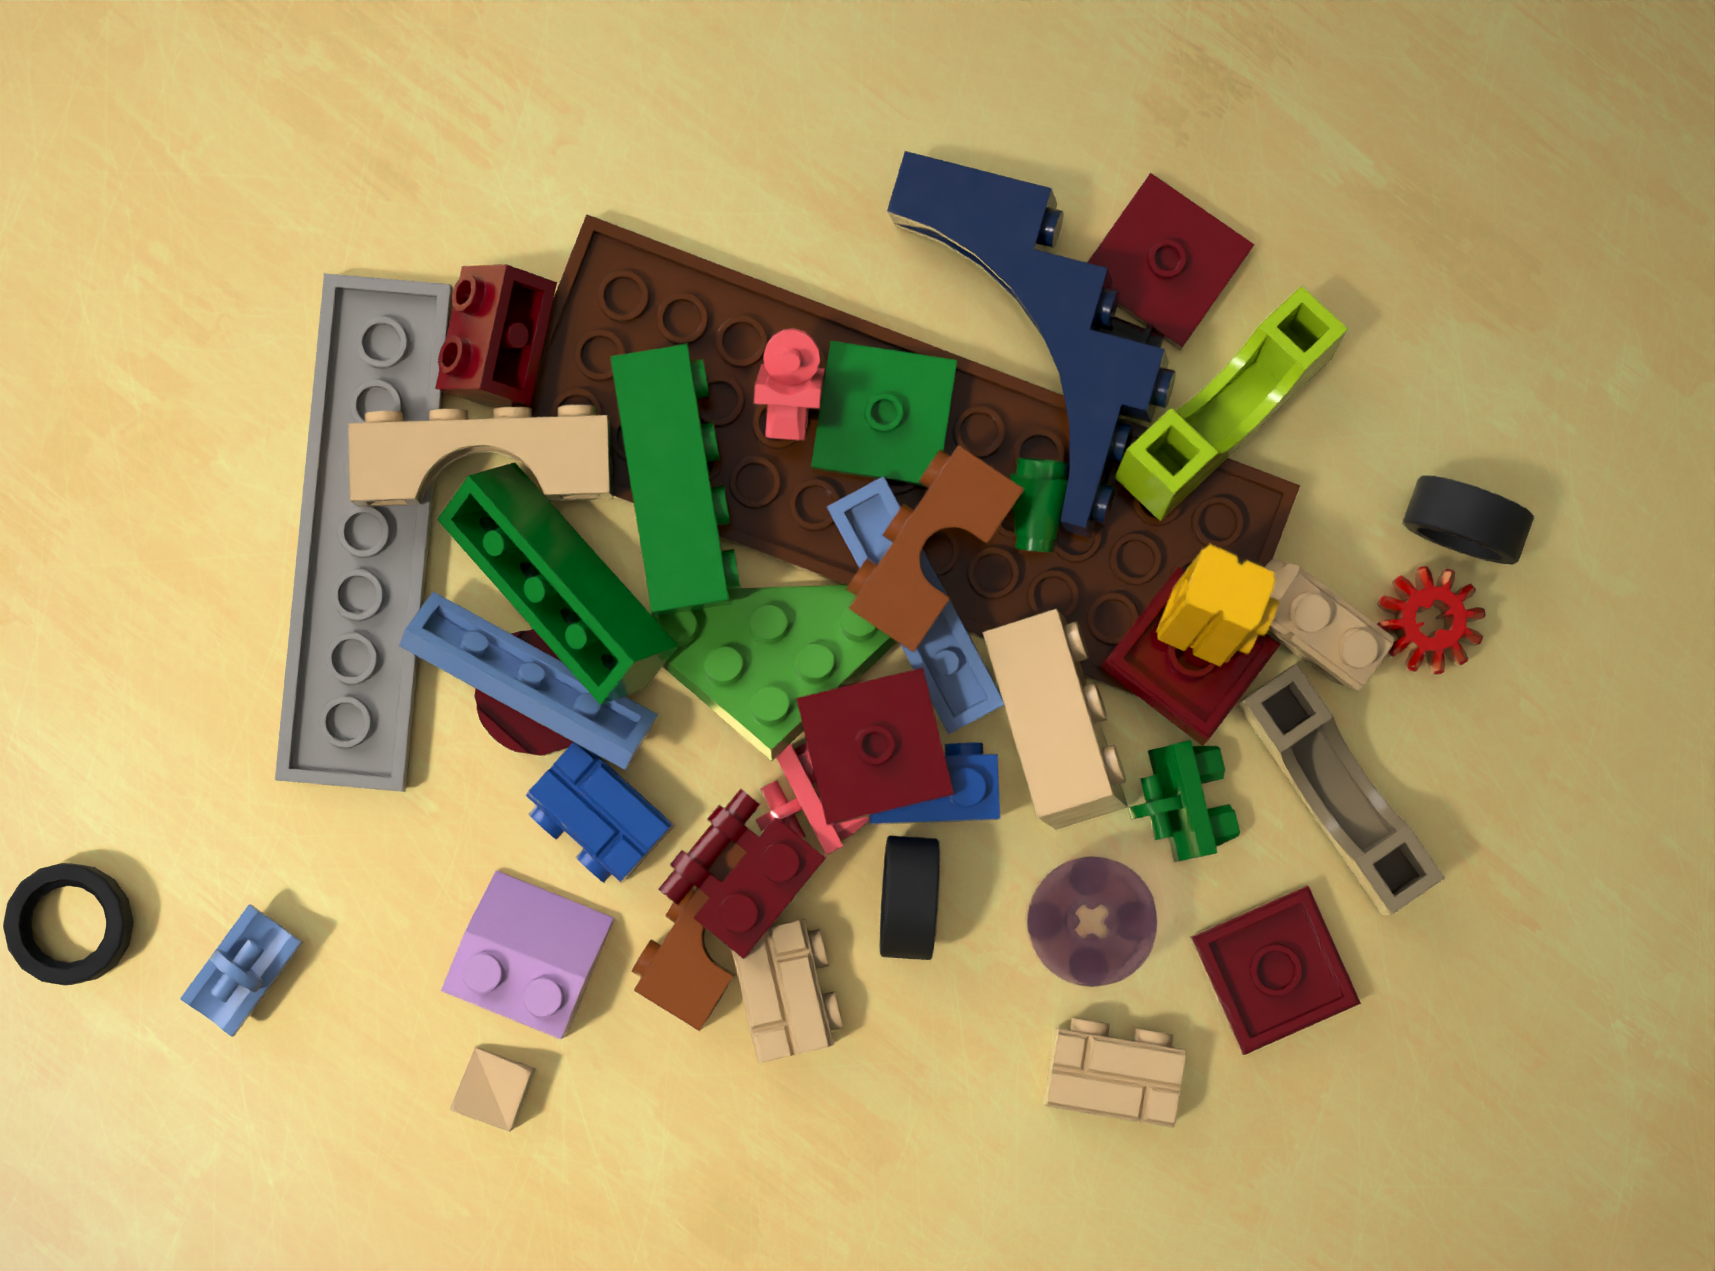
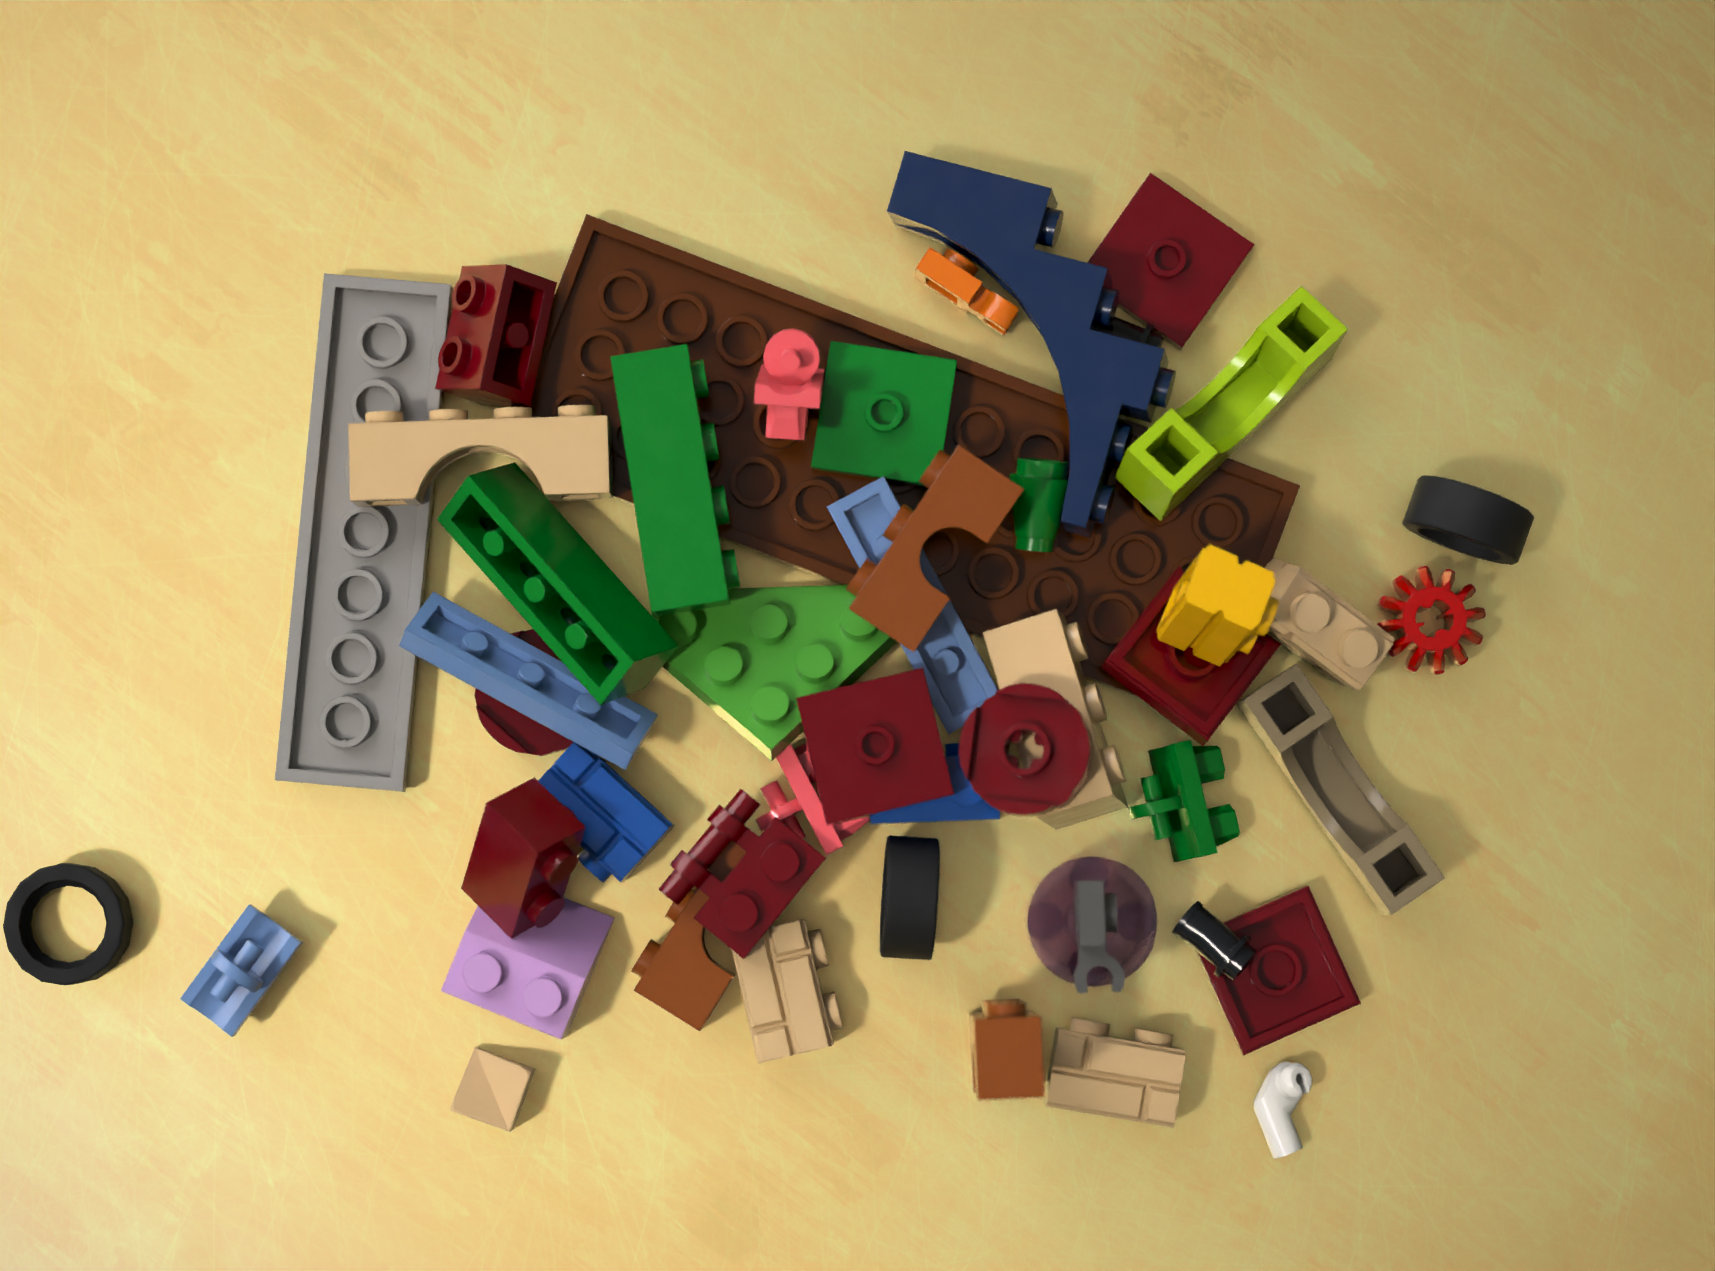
(523, 858): none -> dark red brick
(954, 279): none -> orange plate
(1004, 720): none -> dark red plate
(1006, 1051): none -> dark orange arch
(1093, 918): none -> dark grey plate
(1215, 941): none -> black pin
(1276, 1103): none -> white arm

